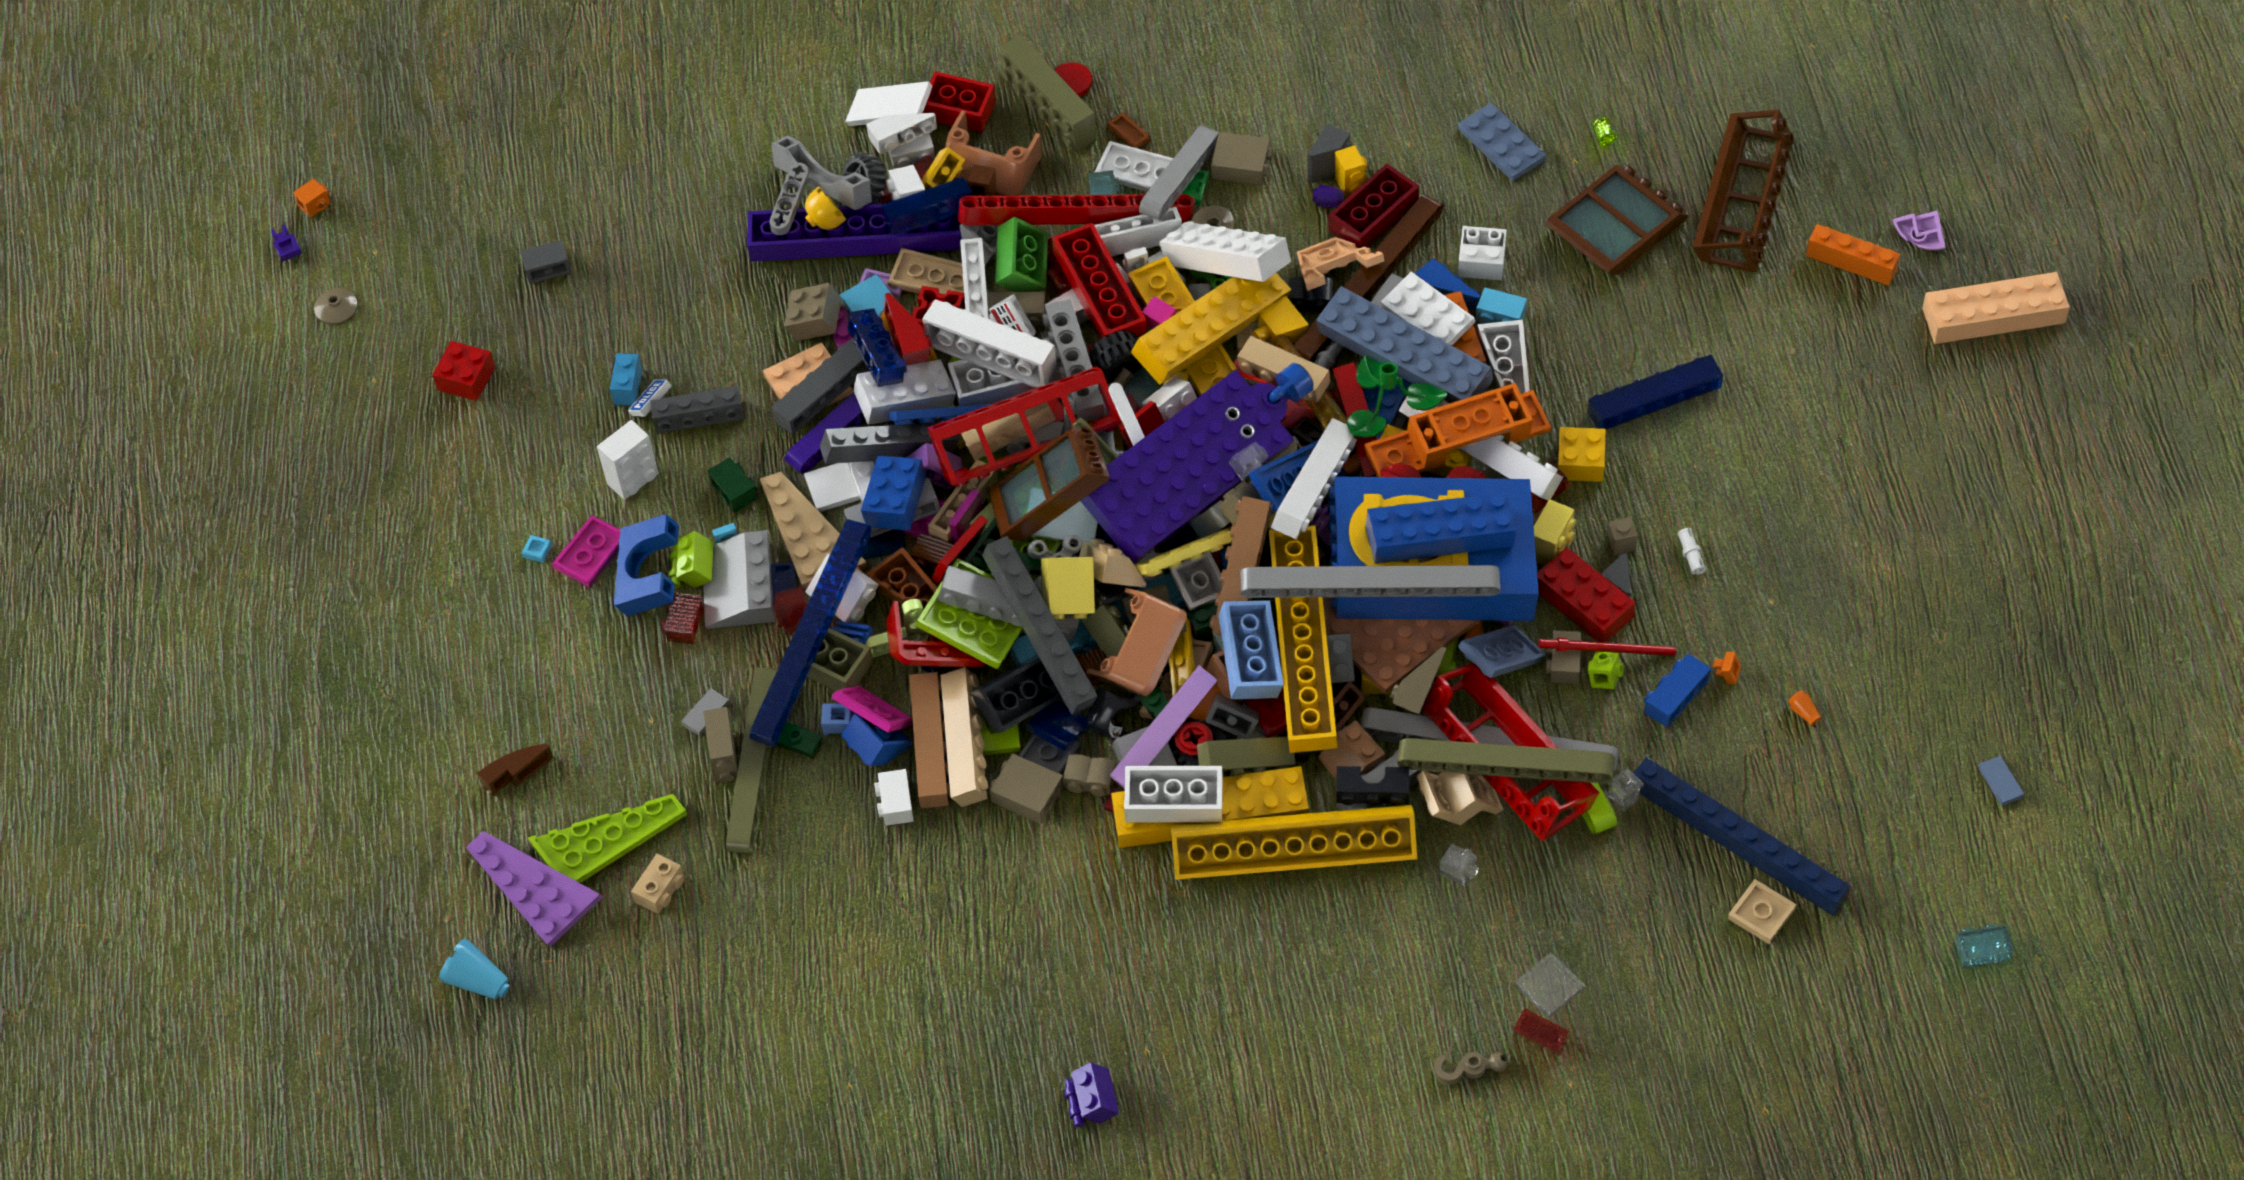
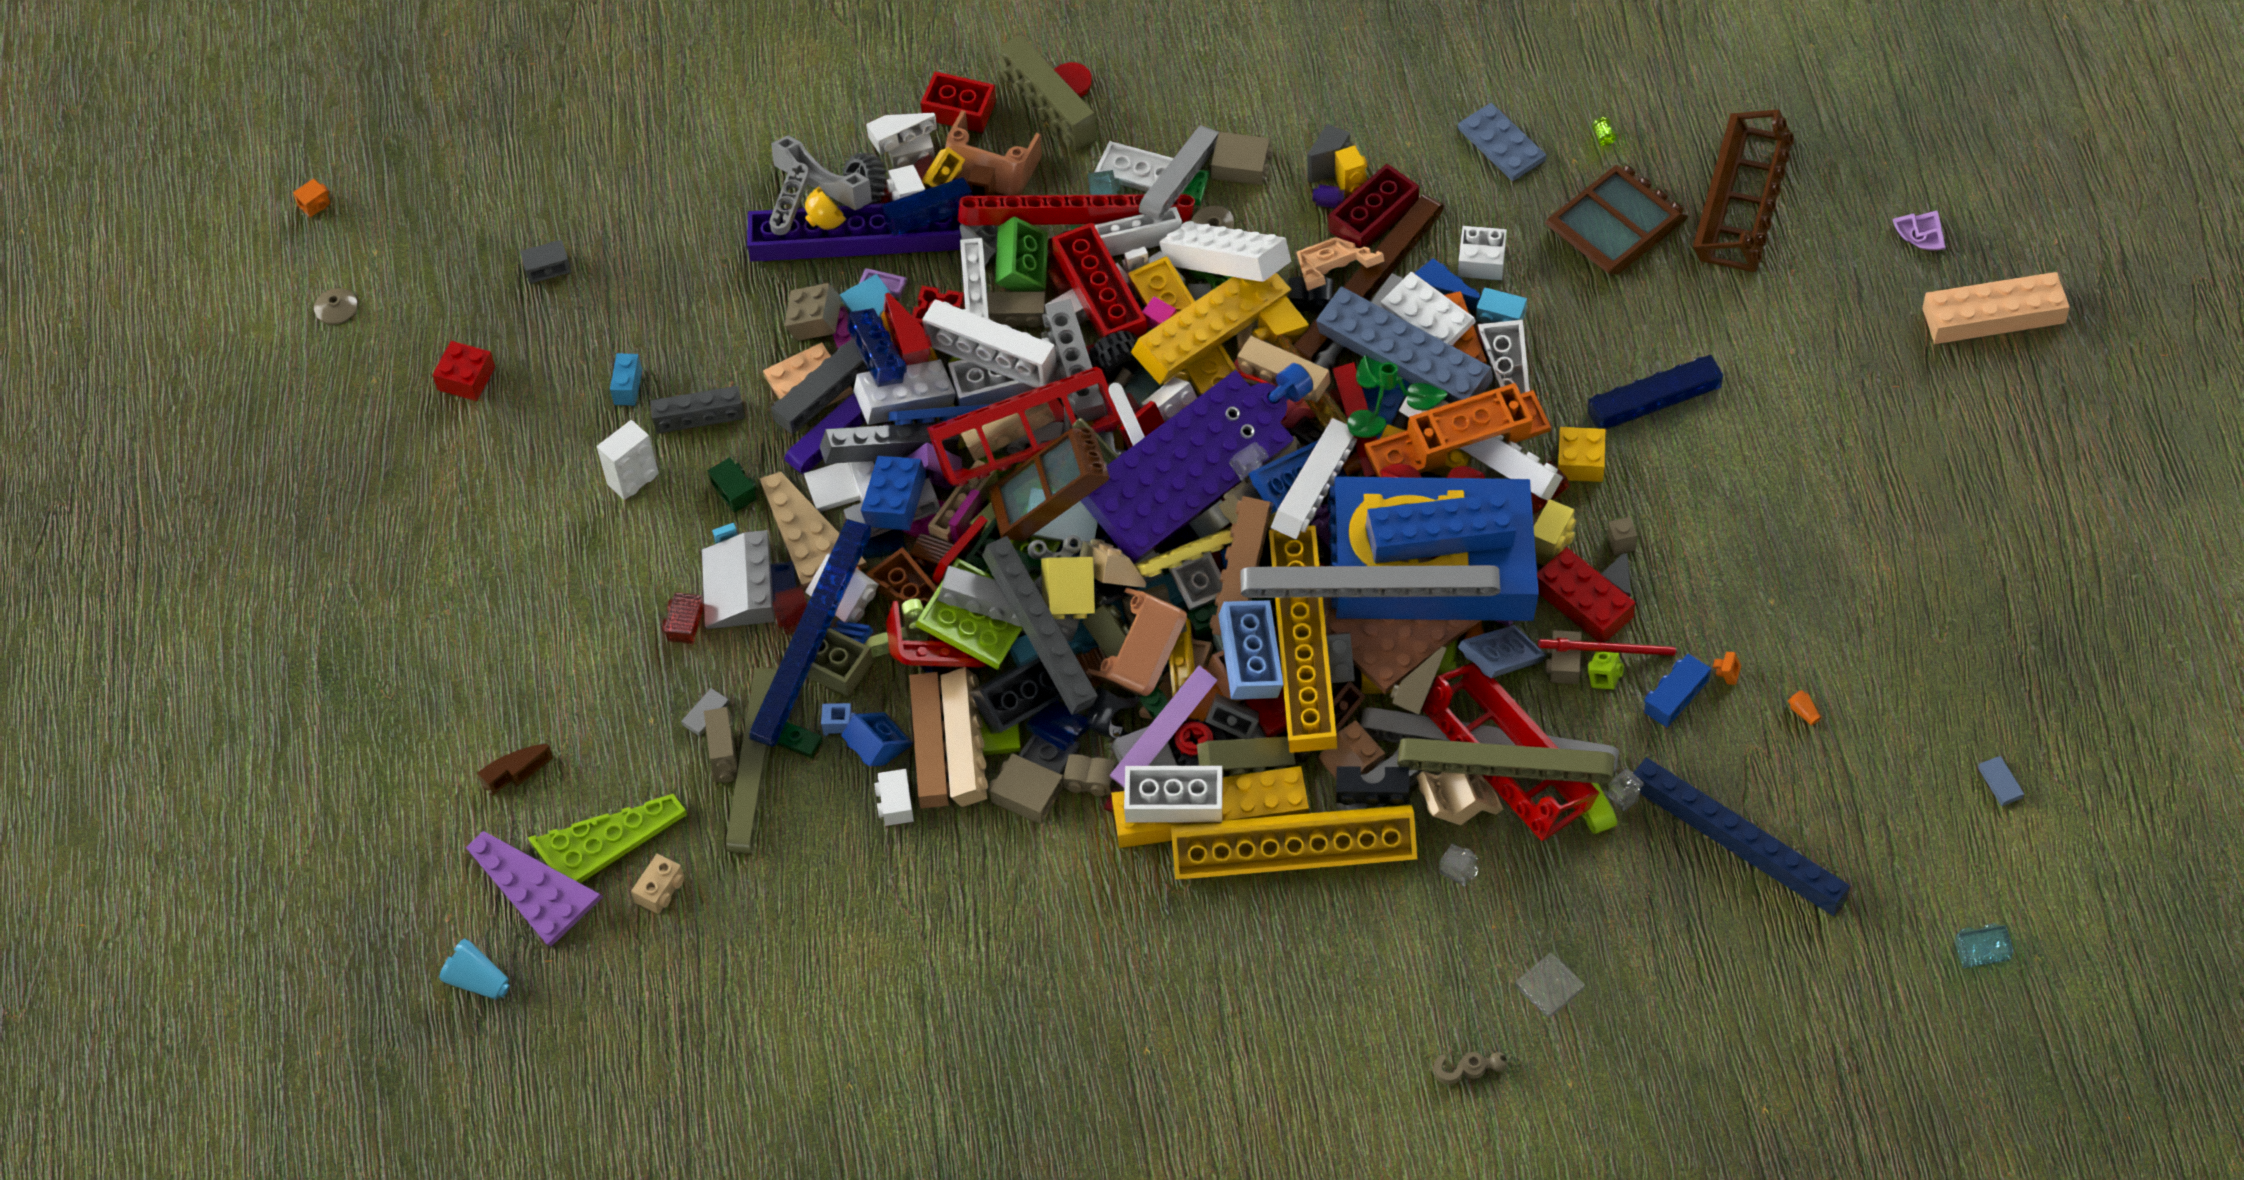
(285, 244): dark purple plate -> none
(537, 548): medium azure tile -> none
(589, 551): dark pink tile -> none
(635, 545): blue arch -> none
(656, 390): tile -> none
(692, 560): lime brick -> none
(872, 708): dark pink tile -> none
(888, 100): white tile -> none
(920, 269): tan tile -> none
(1012, 314): white slope -> none
(1090, 1095): dark purple brick -> none
(1128, 131): dark orange tile -> none
(1541, 1031): clear red brick -> none
(1691, 551): white pin -> none
(1762, 911): tan plate -> none
(1853, 254): orange brick -> none

